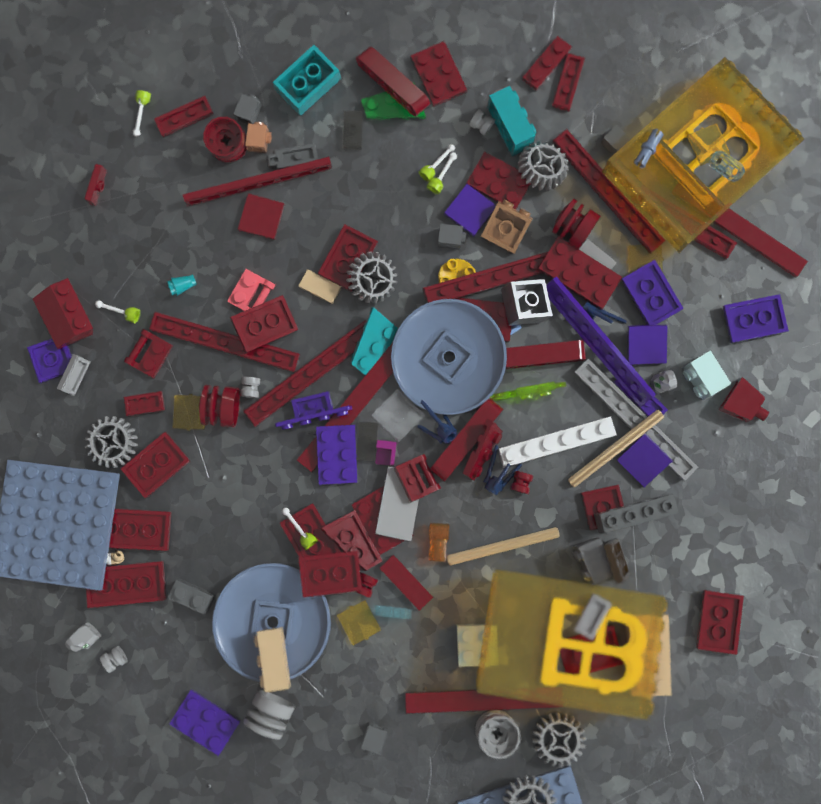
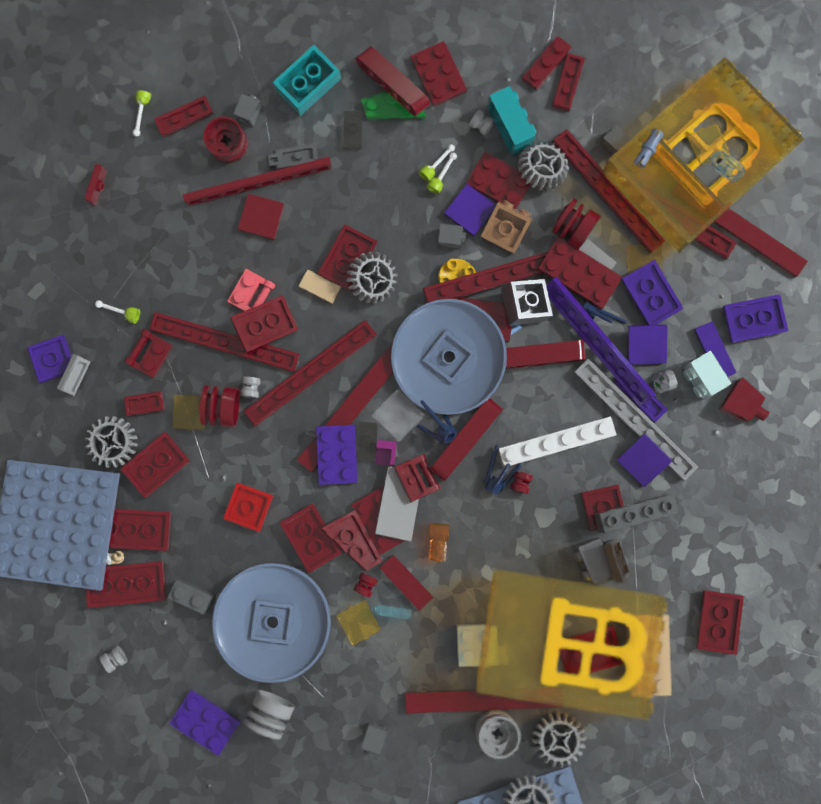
(63, 314): dark red slope -> none
(83, 638): light grey rock -> none
(180, 284): teal cone -> none
(248, 507): none -> red plate
(258, 137): nougat brick -> none
(272, 659): tan brick -> none
(307, 539): hinge -> none
(313, 407): dark purple bracket -> none
(330, 574): dark red plate -> none
(374, 341): teal wing -> none
(485, 445): dark red wing -> none
(503, 546): tan axle -> none
(527, 392): clear neon green plate -> none
(592, 616): light grey tile -> none
(616, 448): tan axle -> none
(712, 342): none -> dark purple tile

